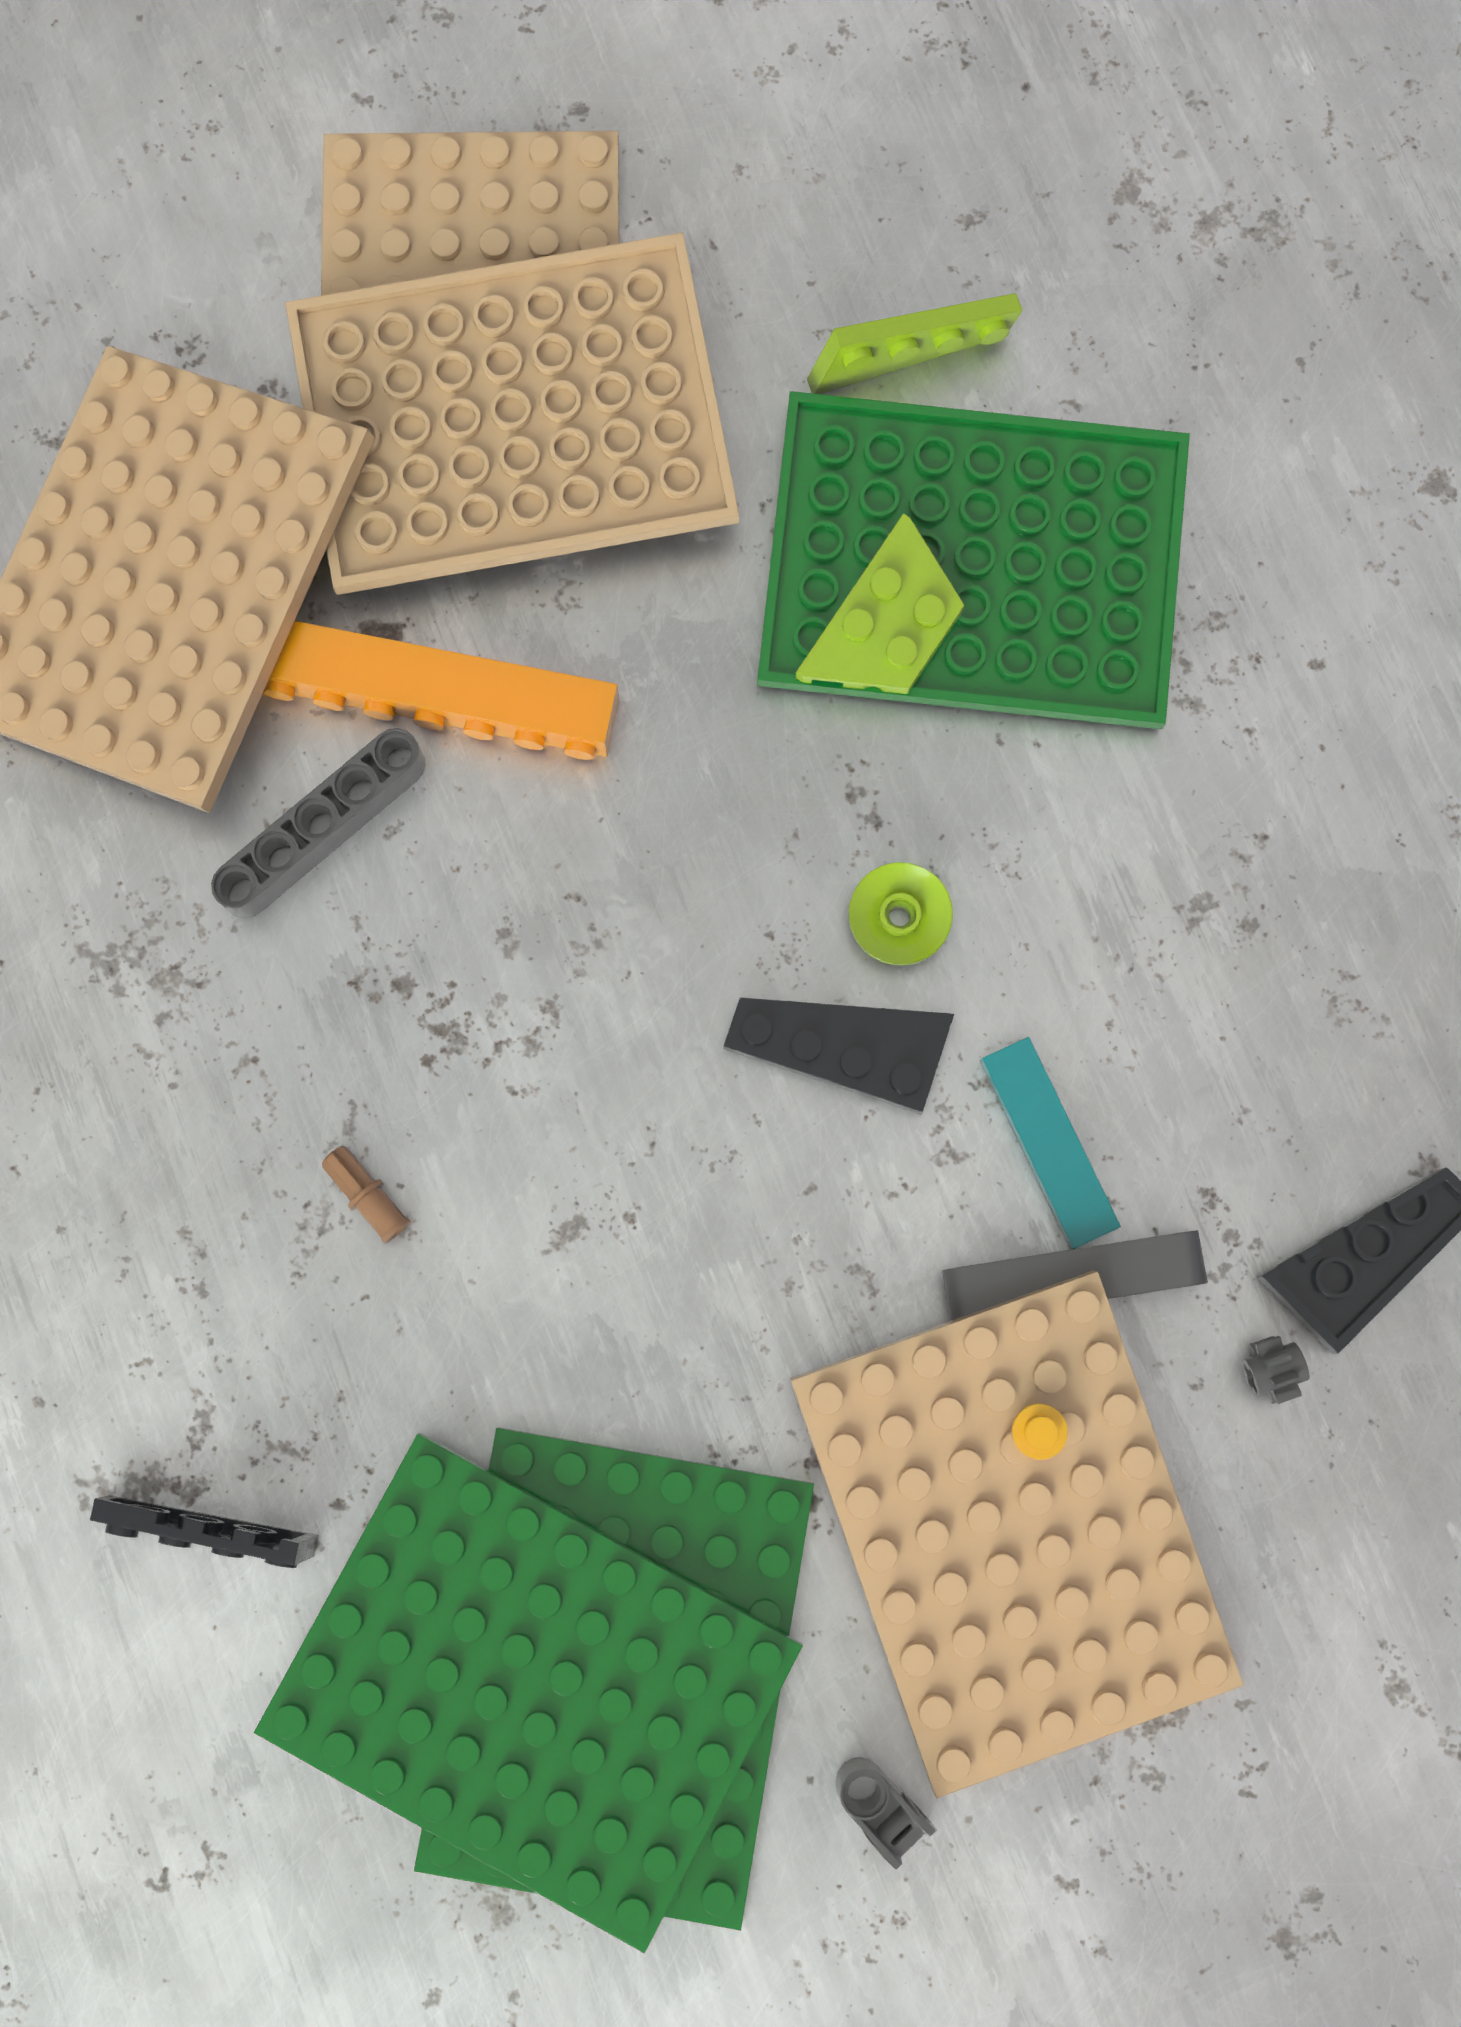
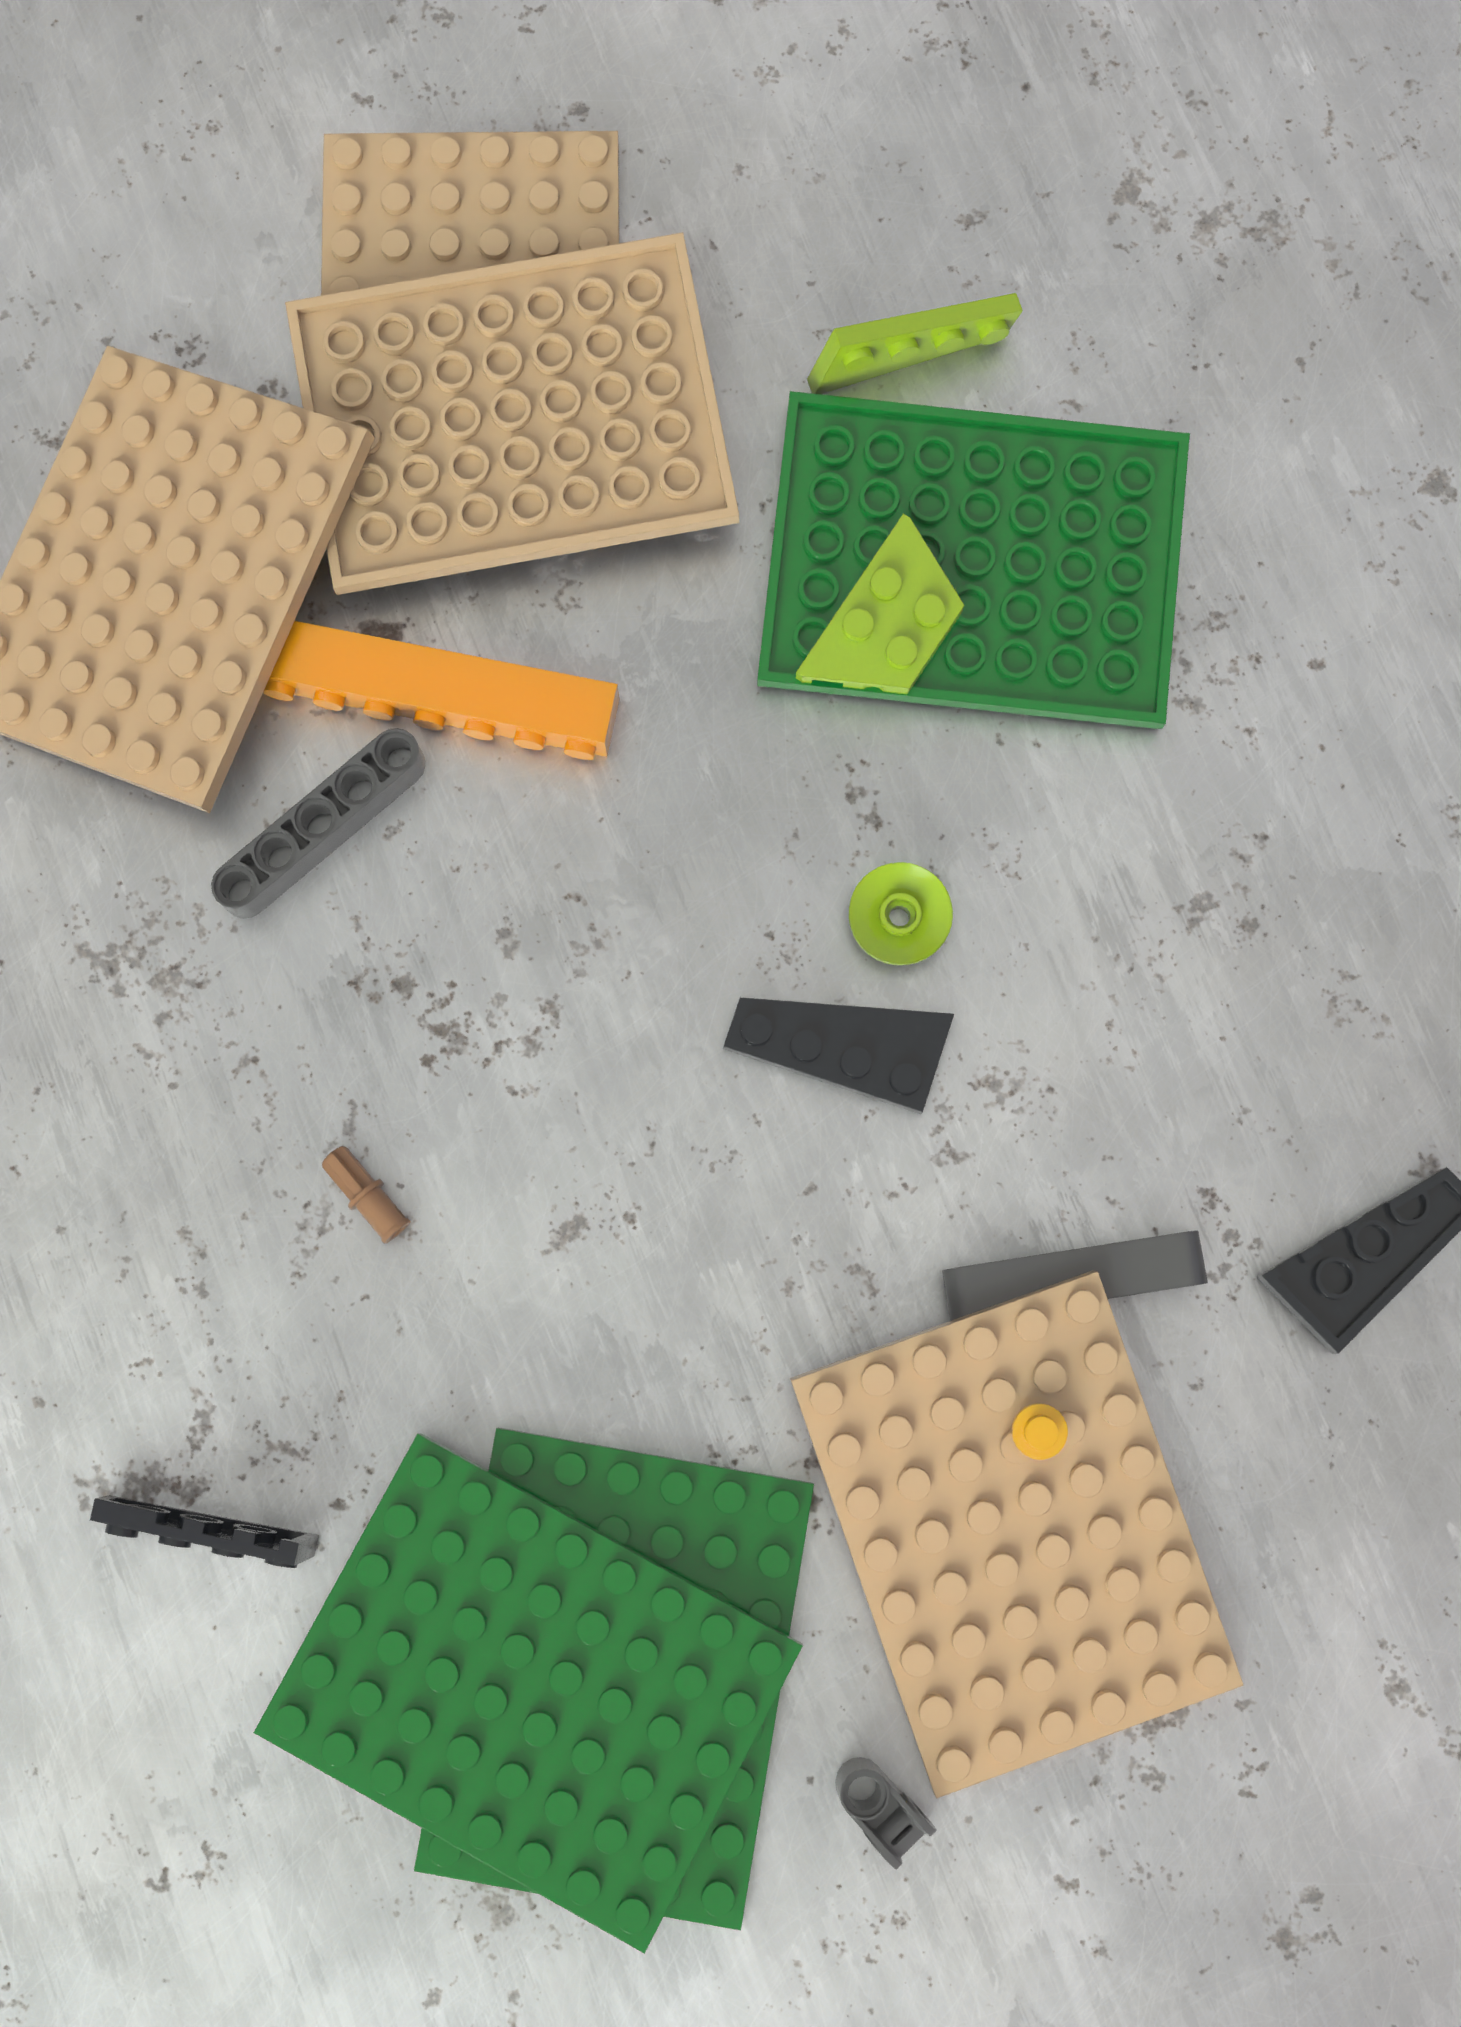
(1050, 1143): teal tile -> none
(1275, 1369): dark grey gear -> none

